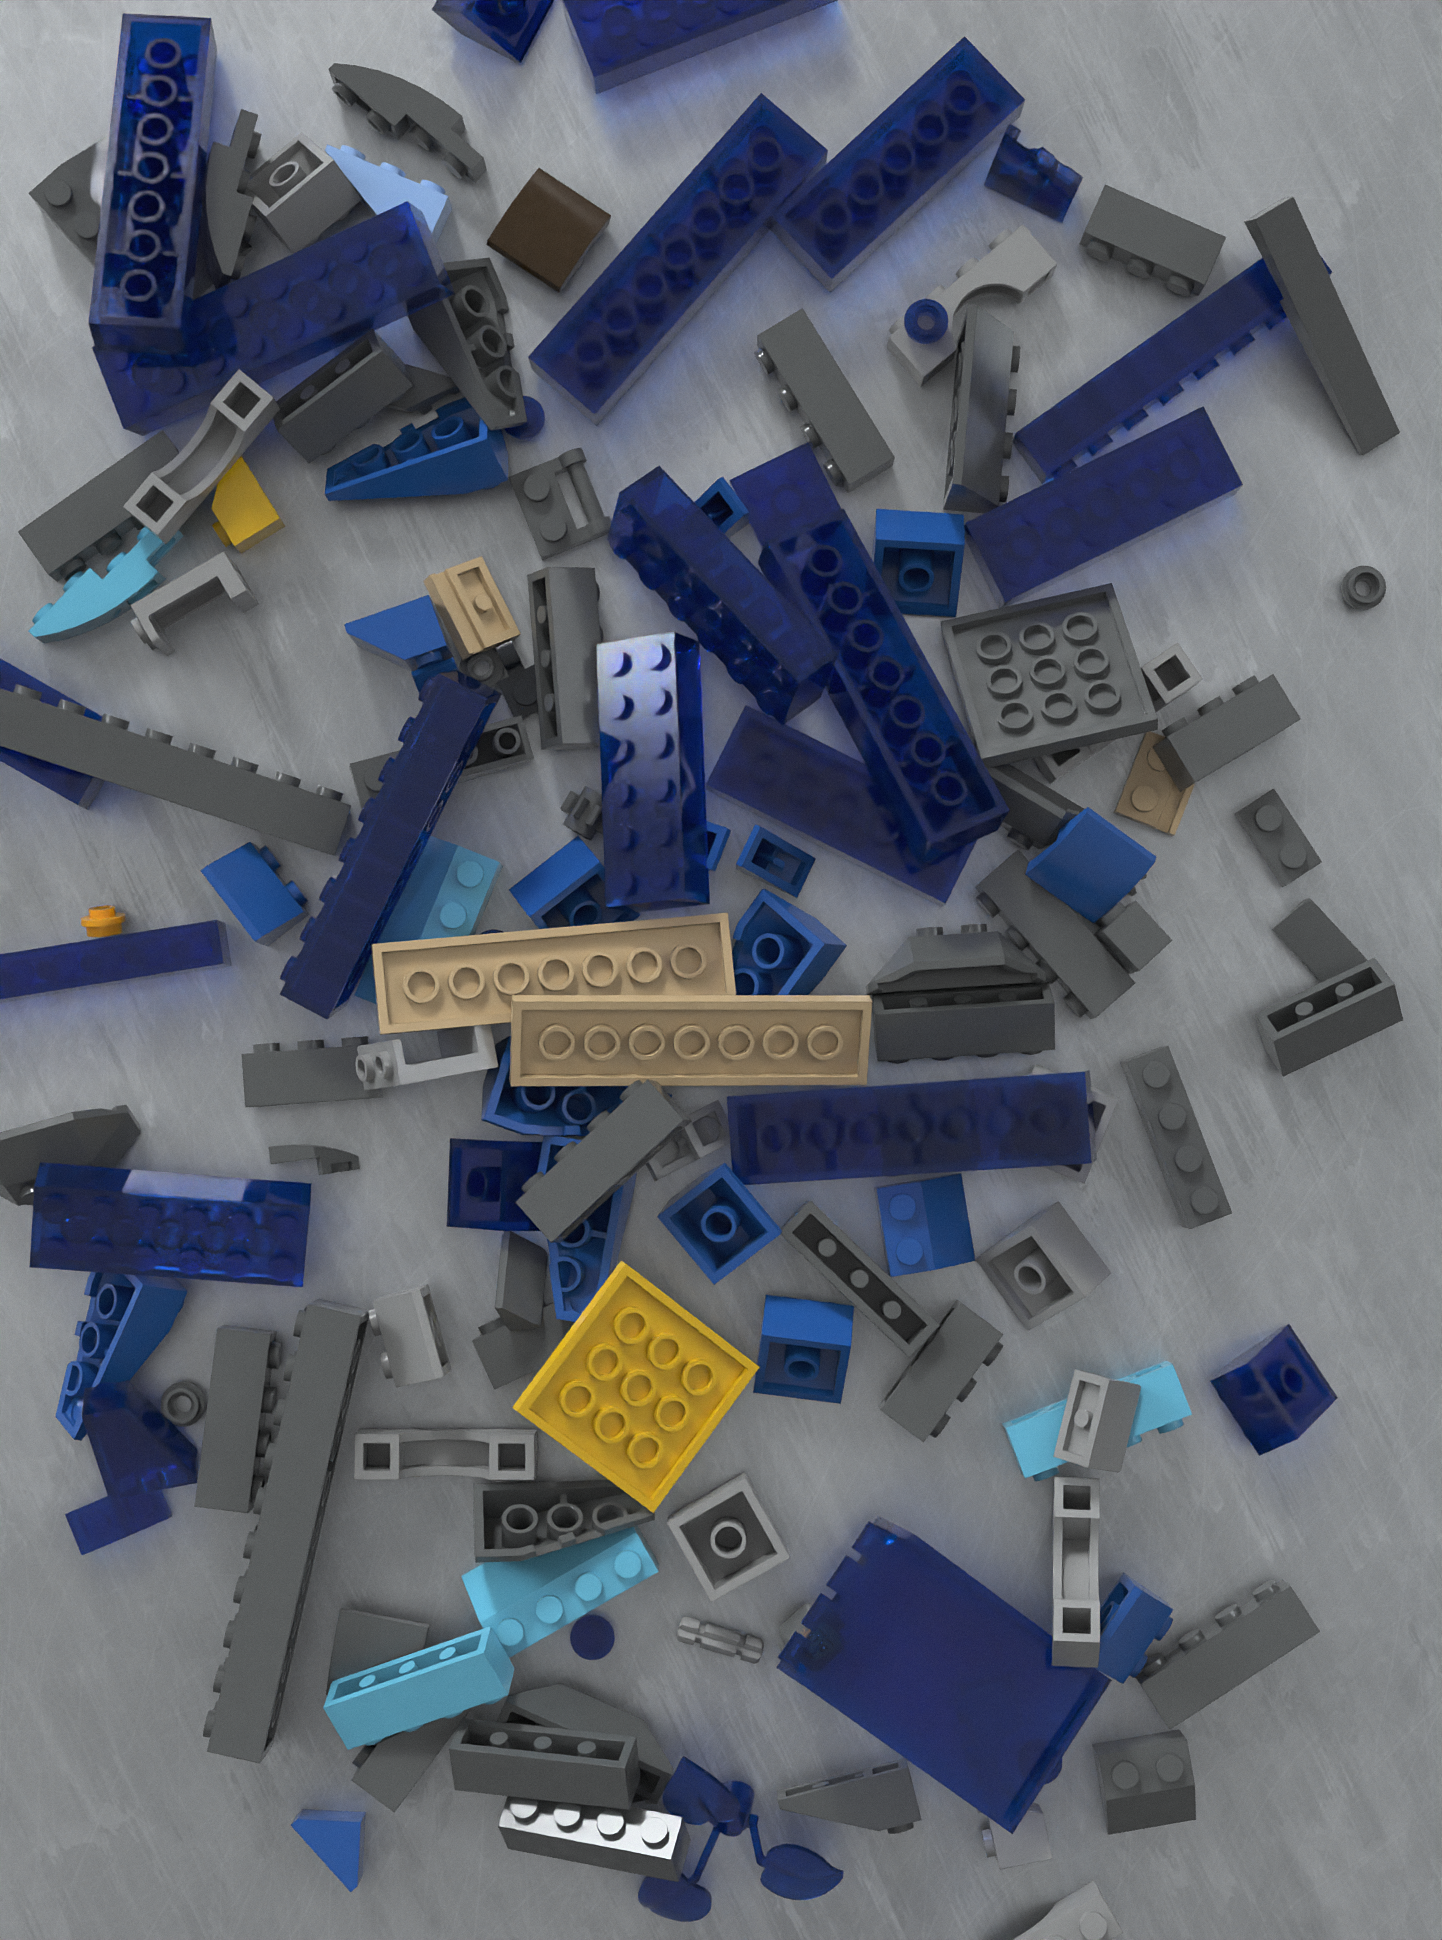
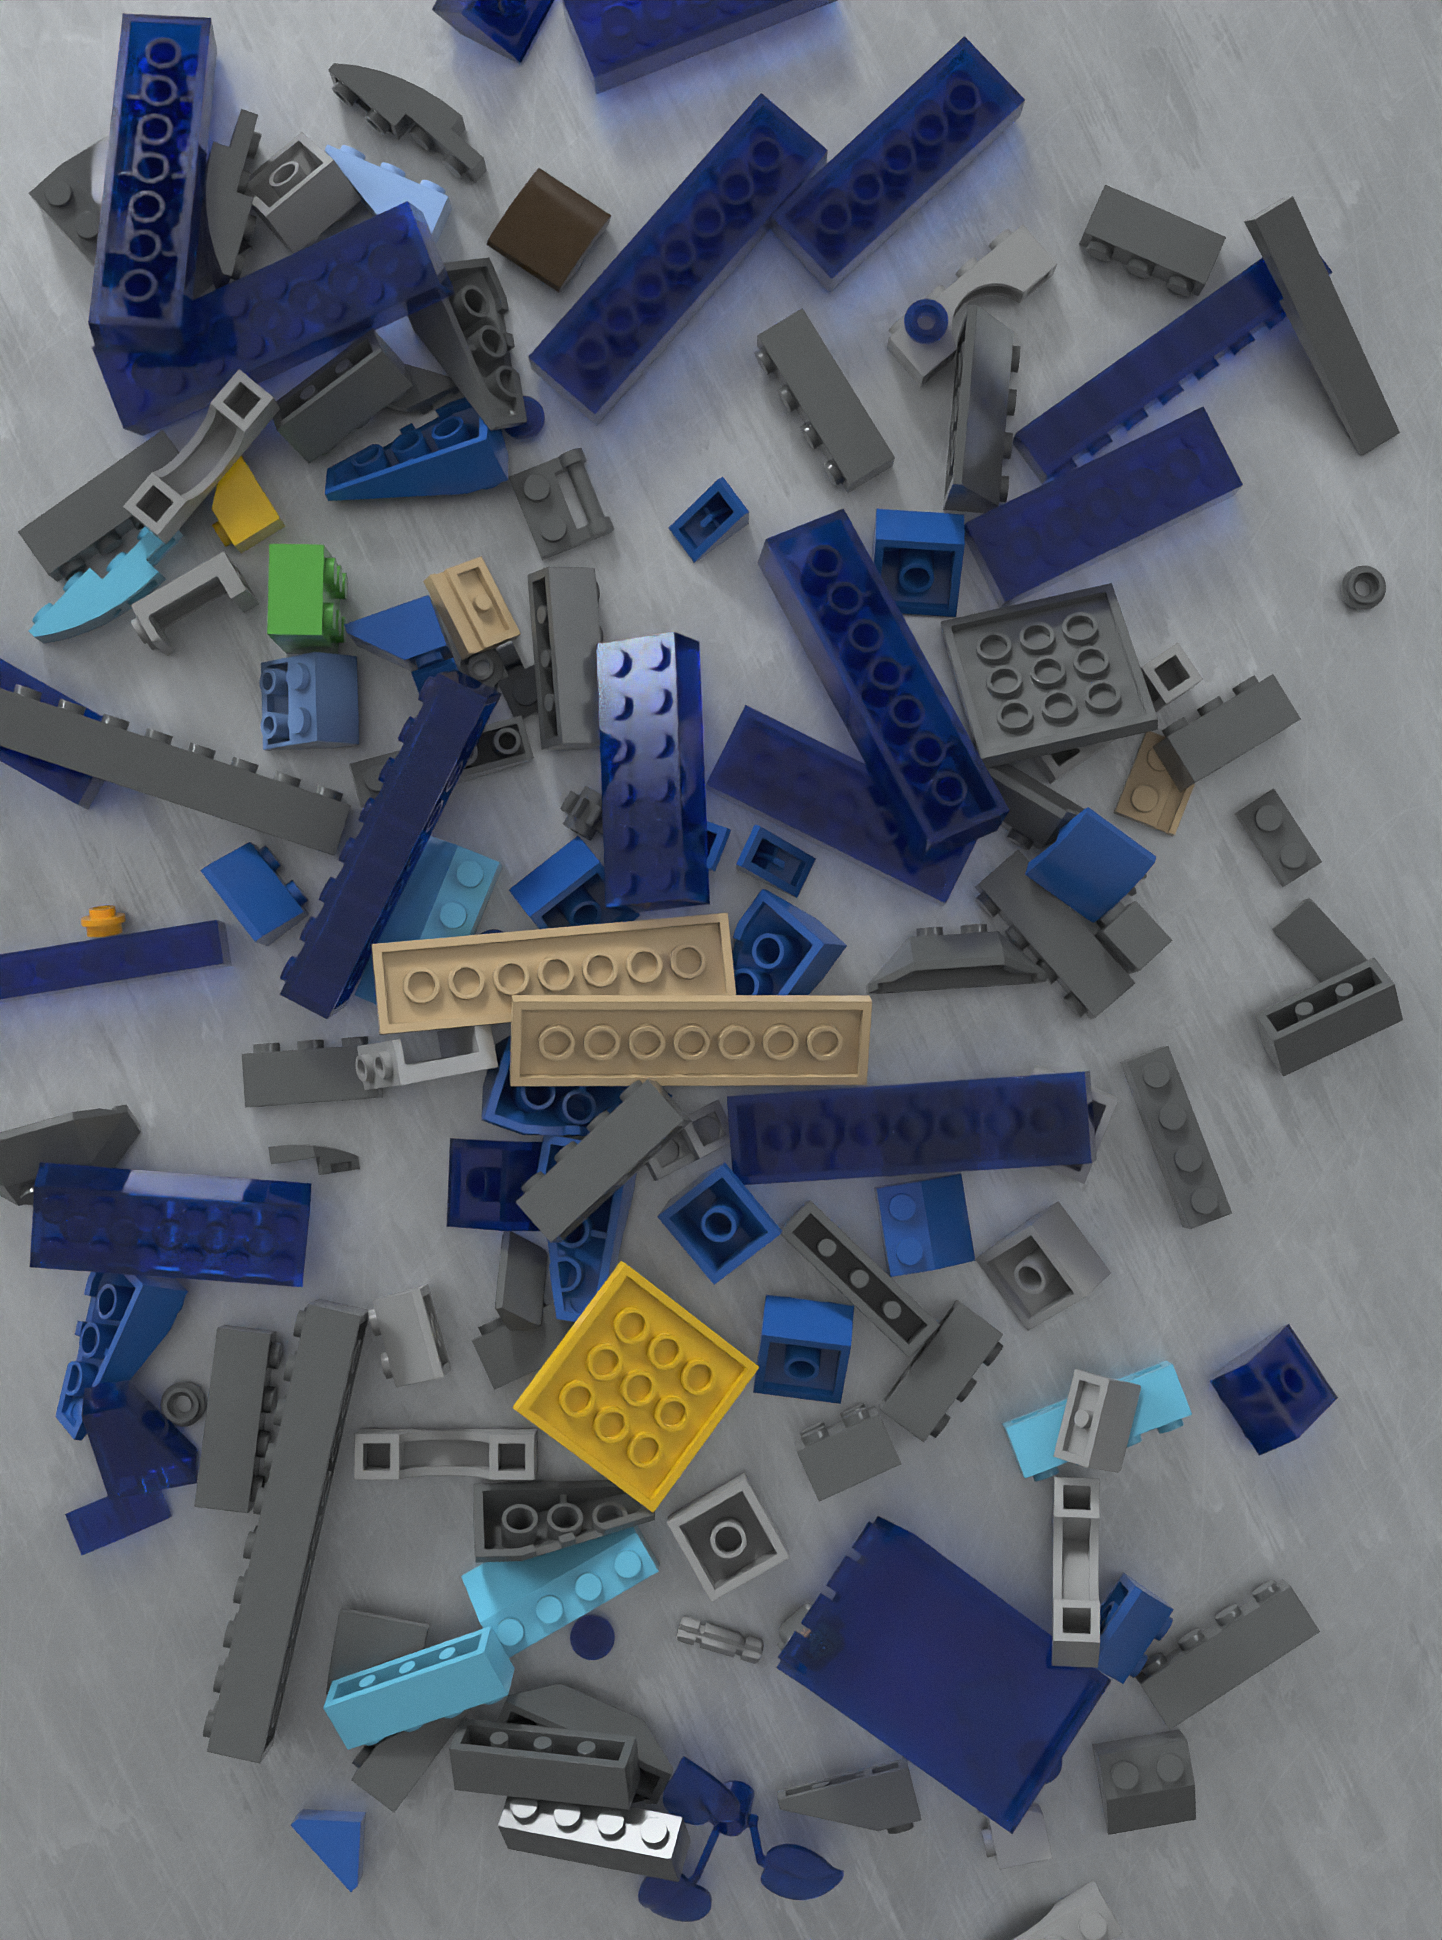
(305, 599): none -> bright green brick
(310, 702): none -> medium blue slope
(720, 596): clear blue brick -> none
(785, 493): clear blue plate -> none
(846, 1451): none -> dark grey brick
(964, 1022): dark grey brick -> none
(1033, 177): clear blue slope -> none

